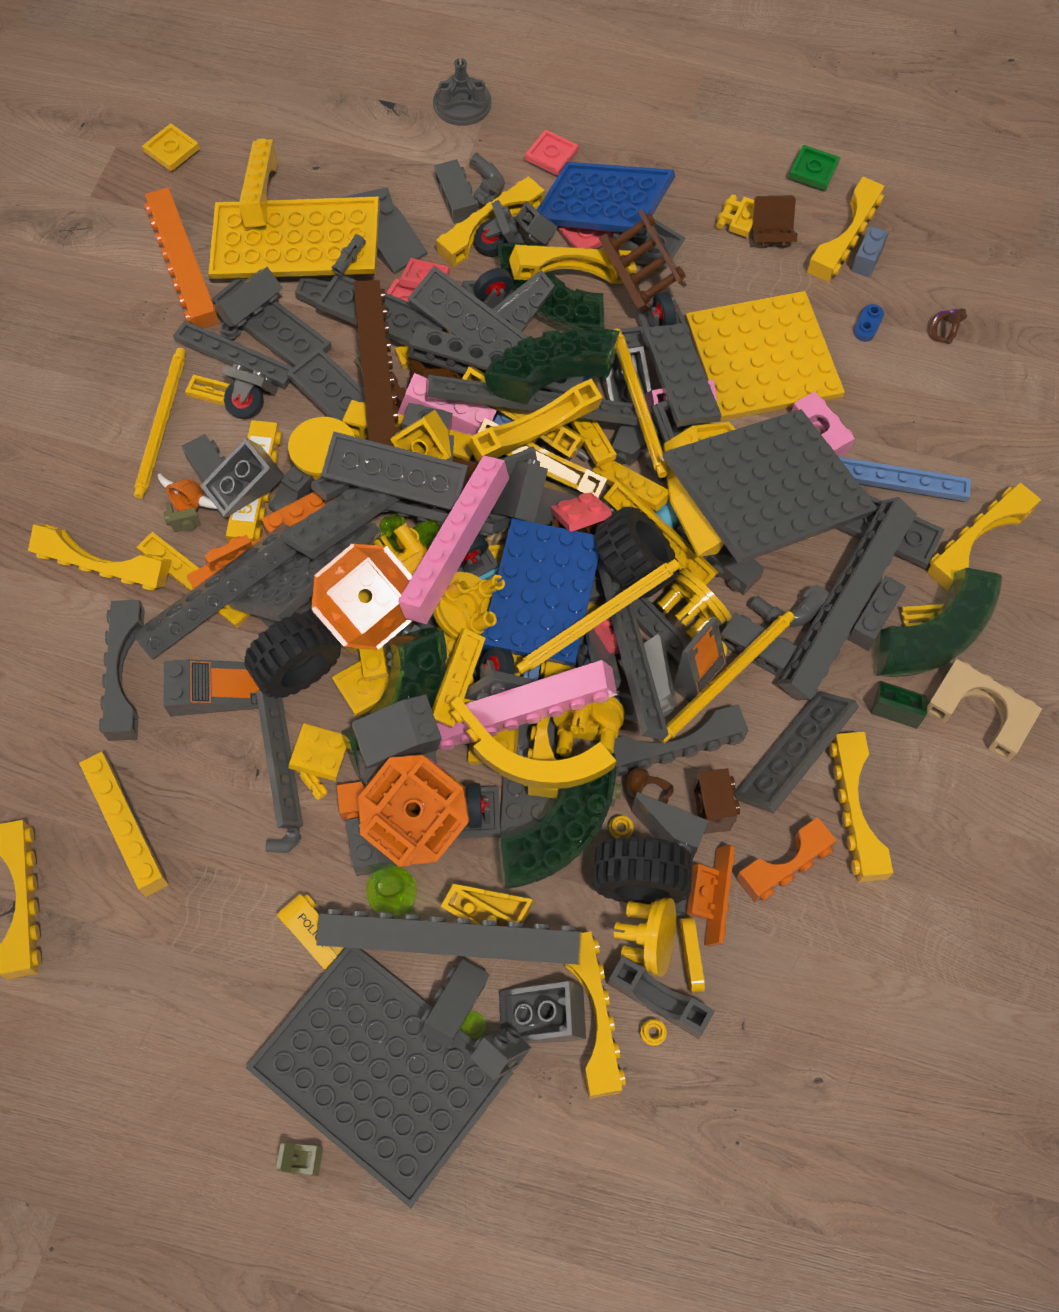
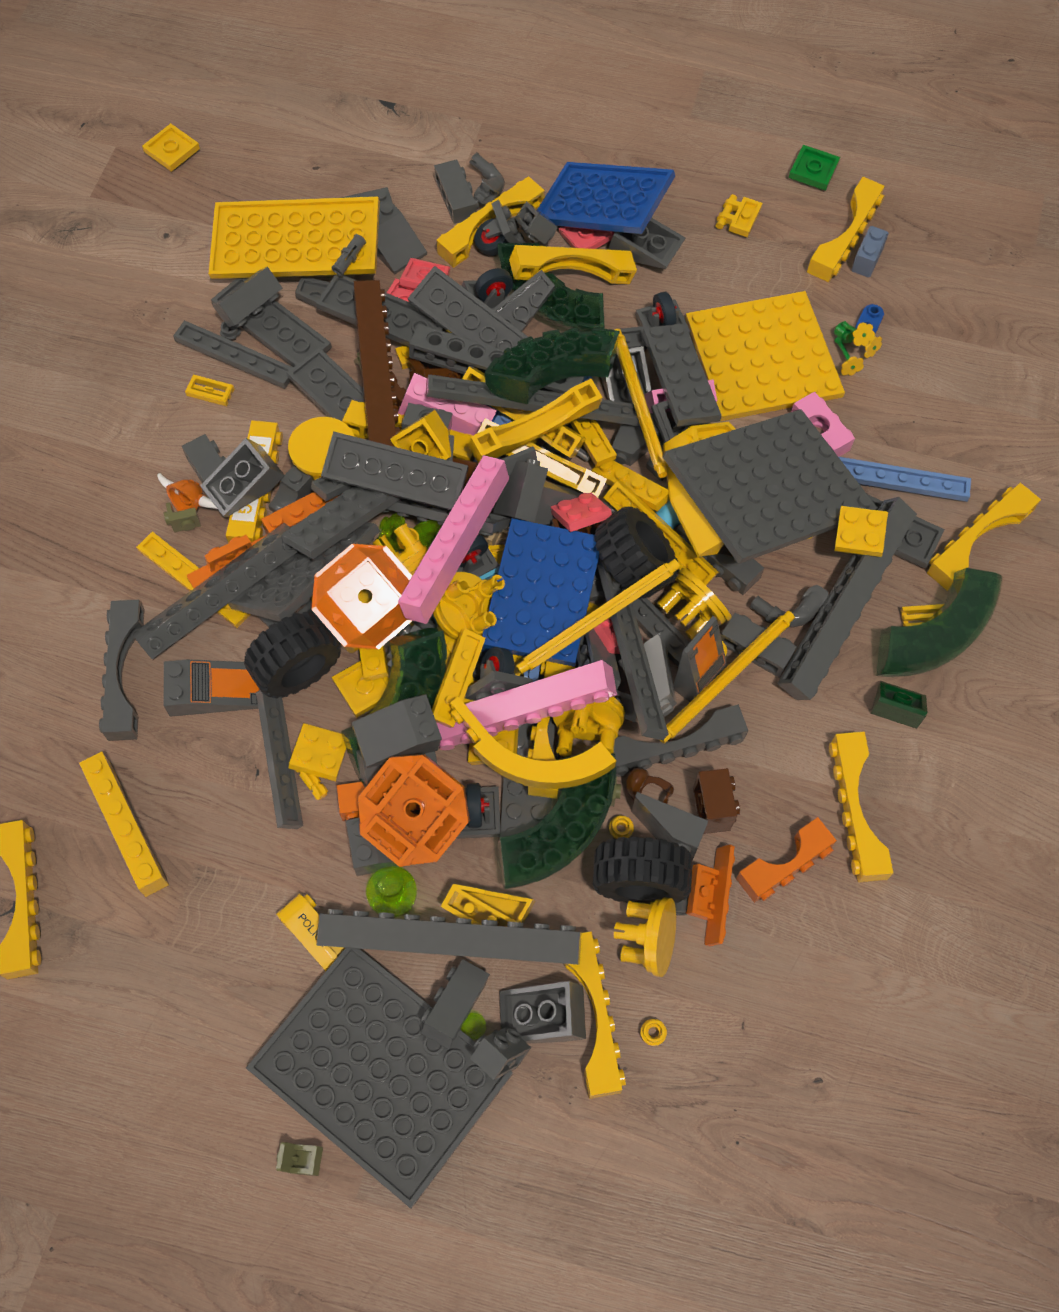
(56, 543): yellow arch -> none
(158, 427): yellow piece -> none
(181, 258): orange brick -> none
(244, 395): plate -> none
(254, 191): yellow arch -> none
(286, 844): dark grey arm -> none
(462, 98): dark grey piece -> none
(551, 152): coral plate -> none
(622, 262): reddish brown fence -> none
(676, 1008): dark grey arch -> none
(692, 955): yellow beam -> none
(774, 220): reddish brown bracket -> none
(796, 751): dark grey plate -> none
(861, 335): none -> yellow plant
(861, 531): none -> yellow plate
(876, 613): dark grey brick -> none
(954, 316): reddish brown piece -> none
(1015, 711): tan arch -> none

